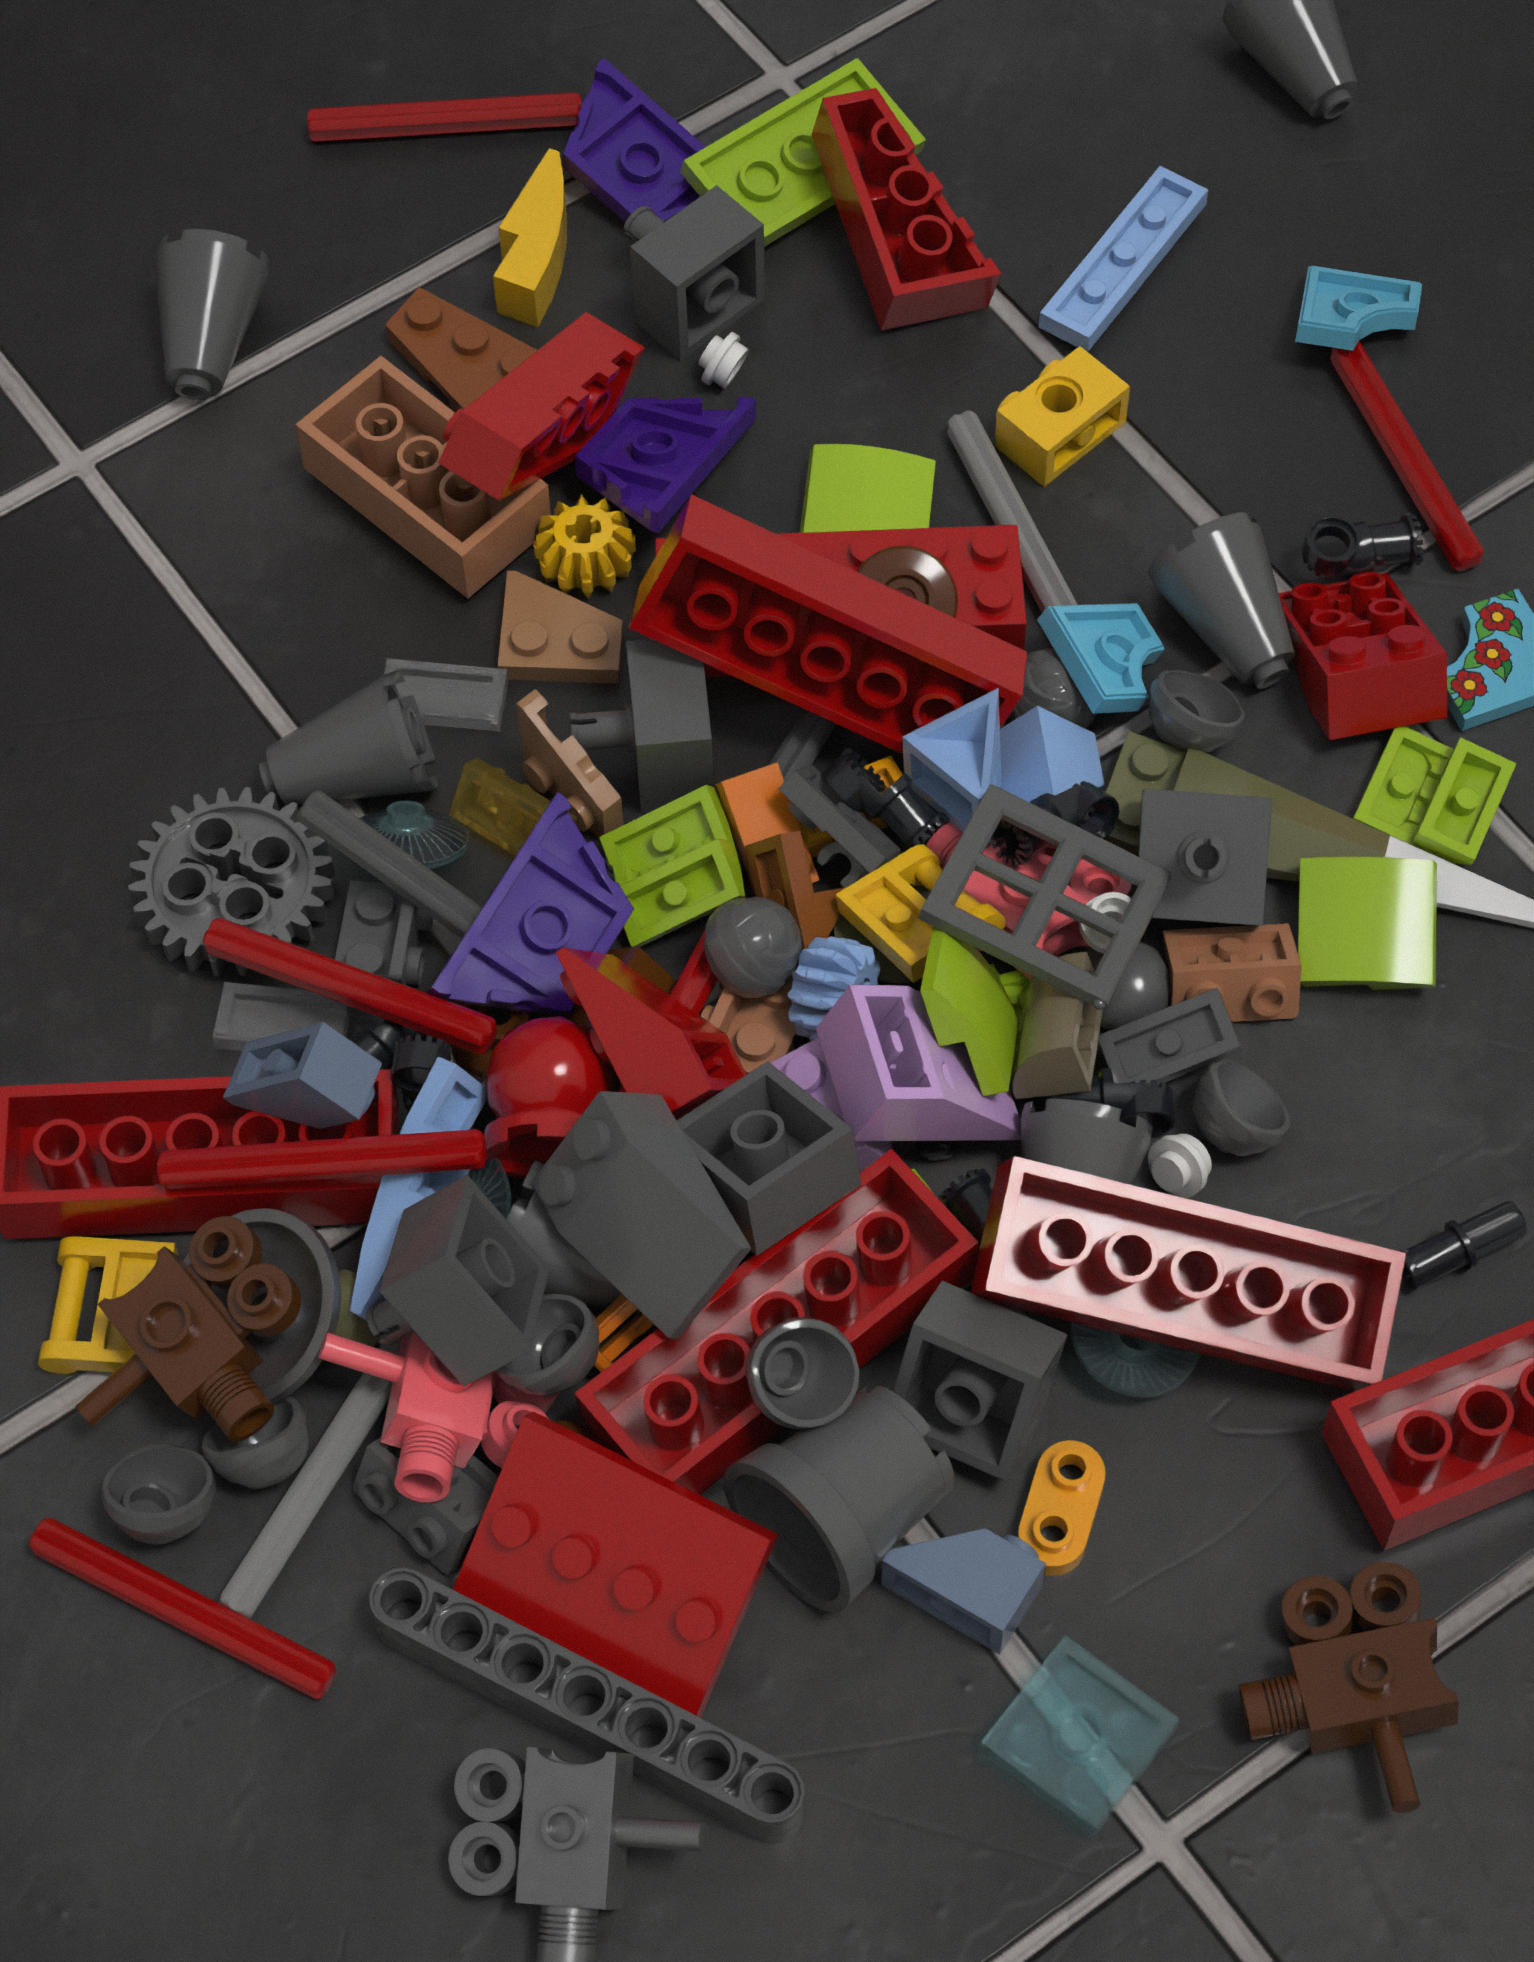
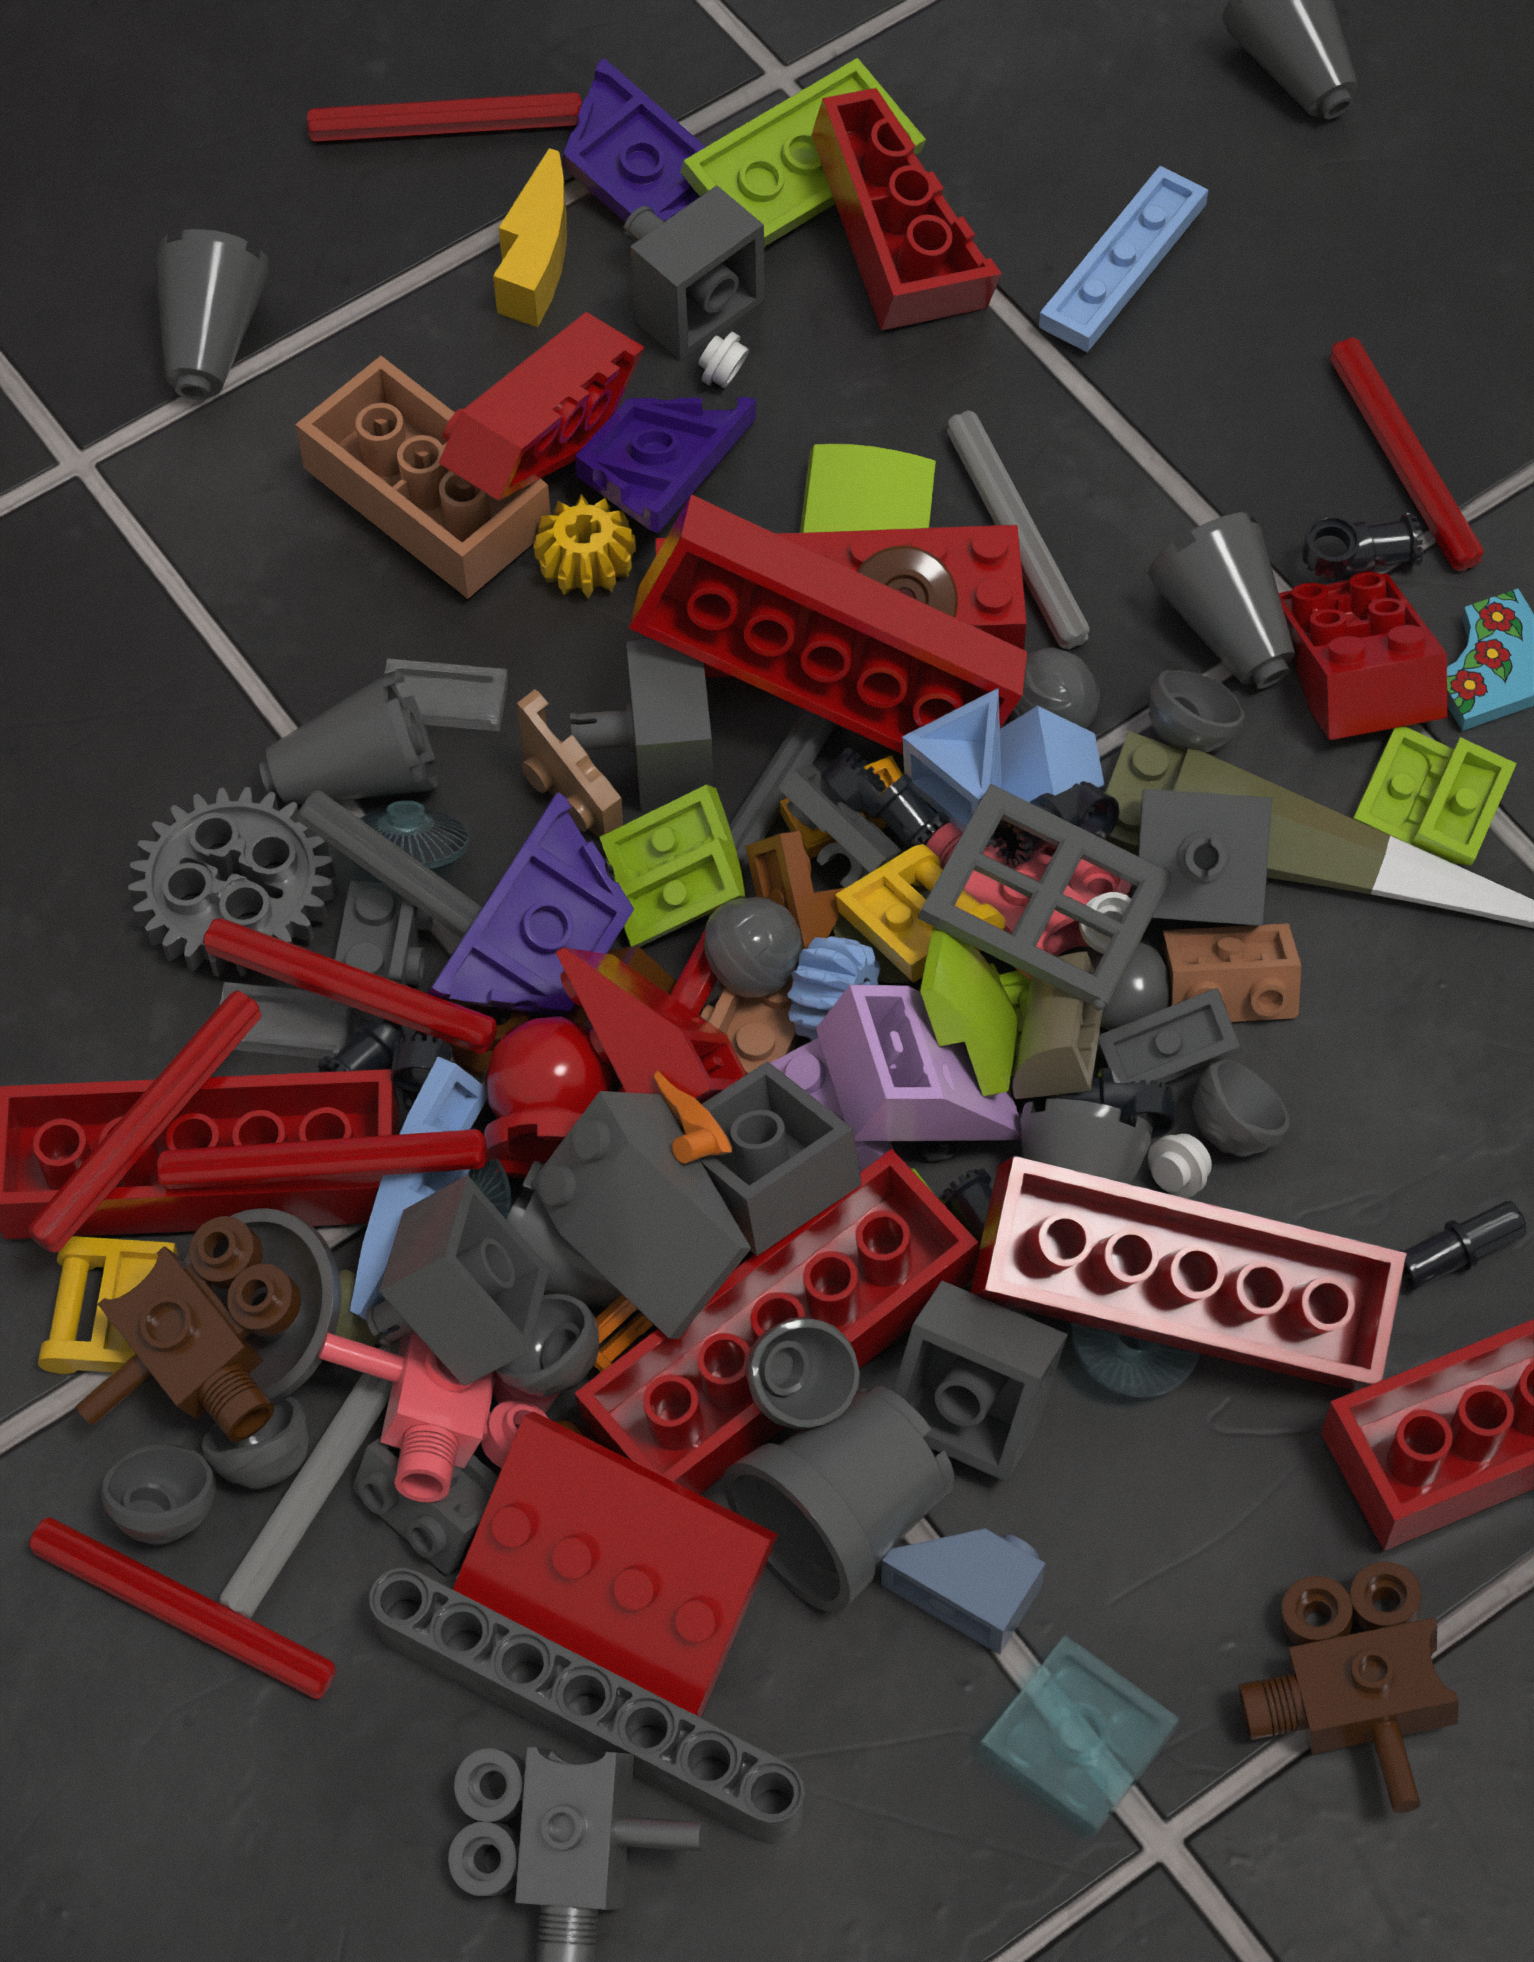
(144, 1122): none -> red axle
(305, 1077): sand blue slope -> none
(453, 347): dark orange wing -> none
(497, 805): clear yellow plate -> none
(556, 636): medium nougat wing -> none
(702, 1131): none -> orange bar
(758, 811): orange tile -> none
(1061, 415): yellow brick -> none
(1063, 1504): light orange plate -> none
(1104, 651): medium azure tile -> none
(1349, 305): medium azure tile -> none
(1367, 922): lime slope -> none

